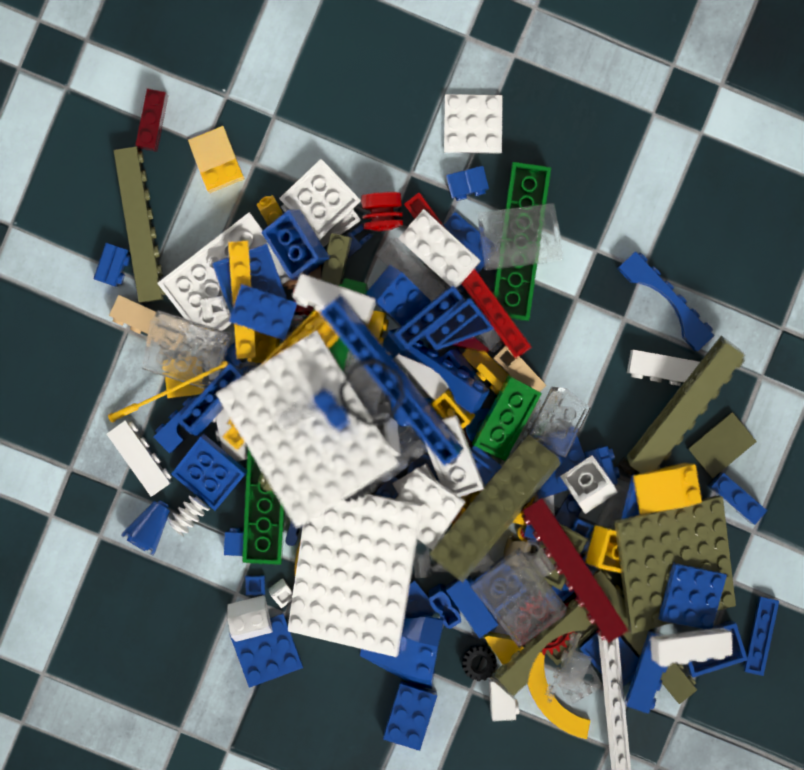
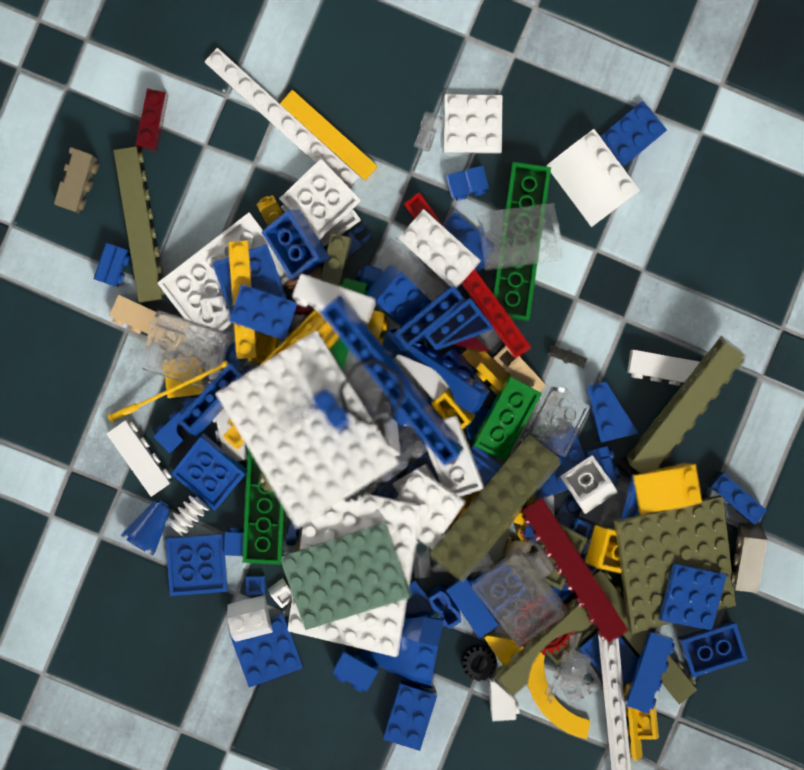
(76, 181): none -> dark tan wedge
(196, 565): none -> blue plate
(216, 159): yellow slope -> none
(278, 115): none -> white plate
(328, 135): none -> yellow tile
(346, 576): none -> sand green plate
(355, 669): none -> blue brick
(369, 275): none -> blue head
(382, 210): red wheel -> none
(429, 127): none -> clear piece
(567, 356): none -> clear smoke pin
(592, 178): none -> white slope
(607, 413): none -> blue wedge
(633, 133): none -> blue plate
(640, 727): none -> yellow bracket
(691, 646): white brick -> none
(693, 330): blue arch -> none
(722, 445): olive tile -> none
(749, 557): none -> wedge
(761, 635): blue plate -> none

